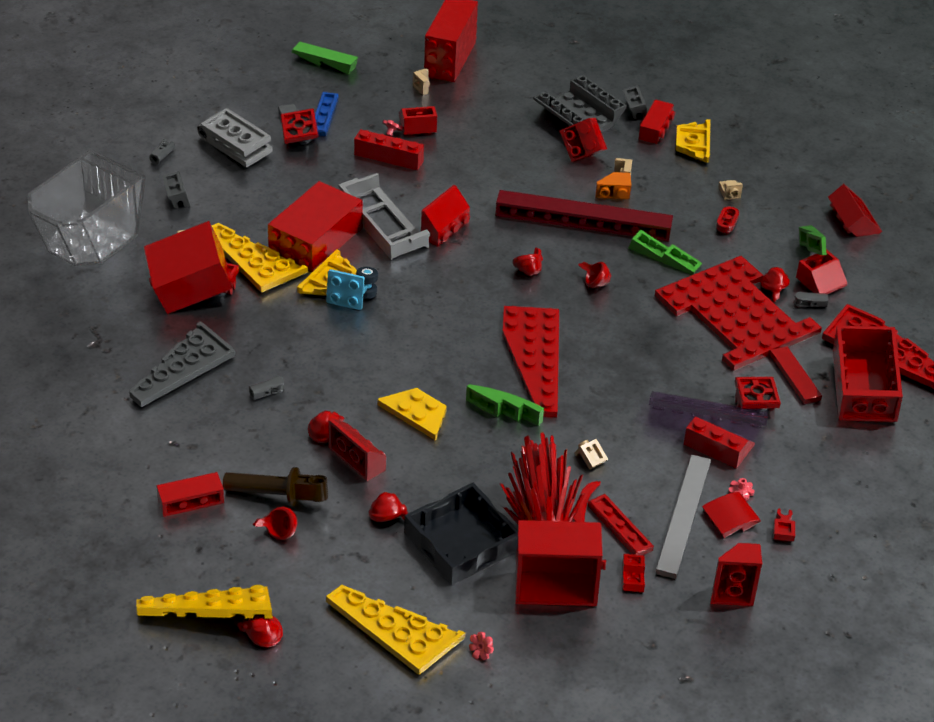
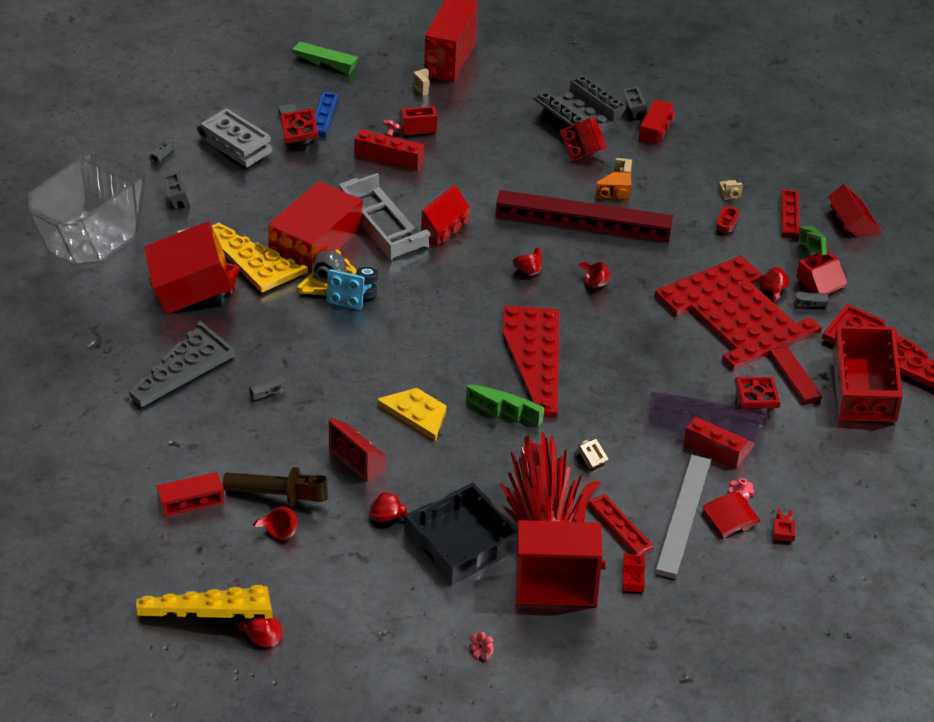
(319, 426): red hat -> none
(325, 261): none -> dark grey plant
(398, 630): yellow wing -> none
(670, 255): bright green slope -> none
(694, 140): yellow wing -> none
(737, 575): red slope -> none
(790, 214): none -> red tile

